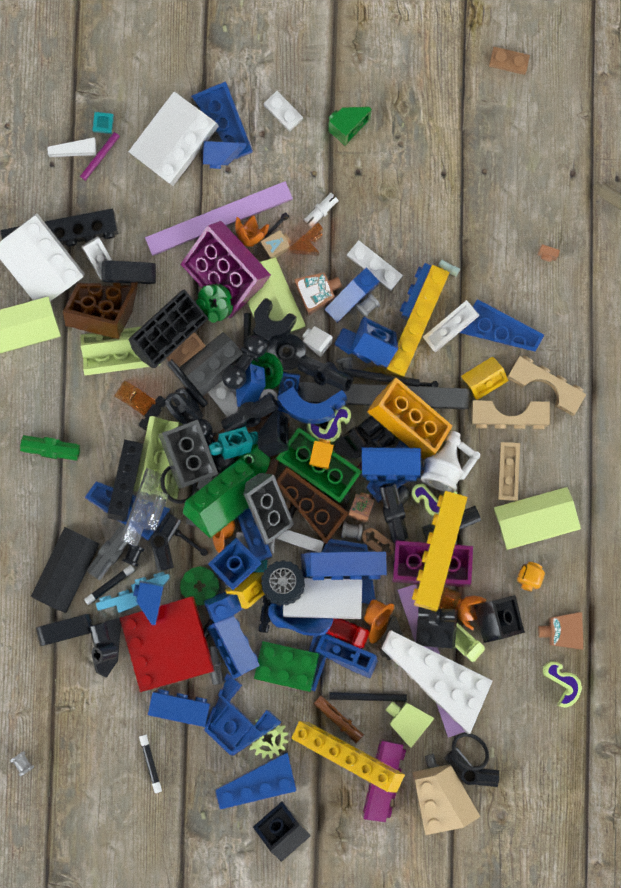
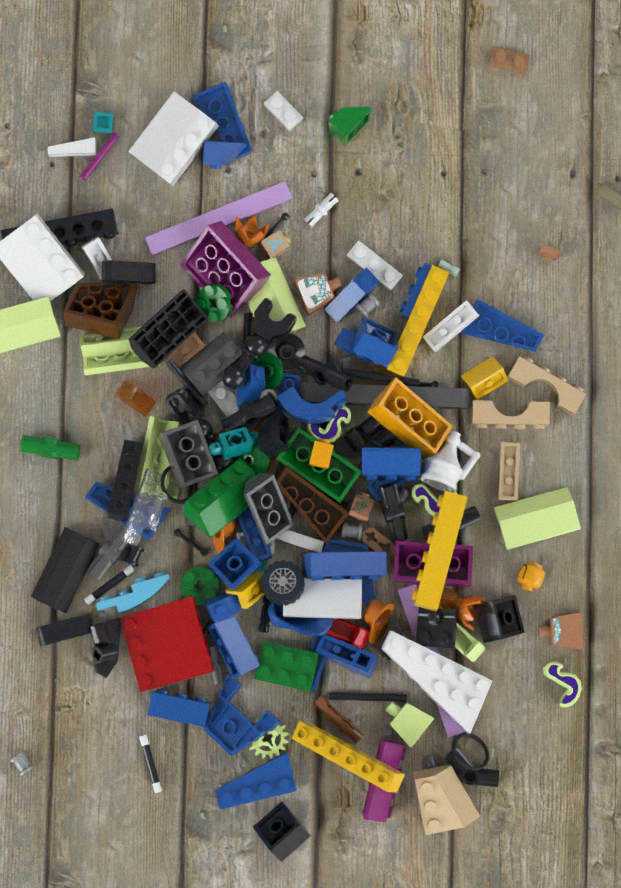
(148, 598): blue slope -> none
(154, 411): black axle -> none
(166, 530): black piece -> none
(304, 245): clear orange slope -> none
(317, 340): white slope -> none

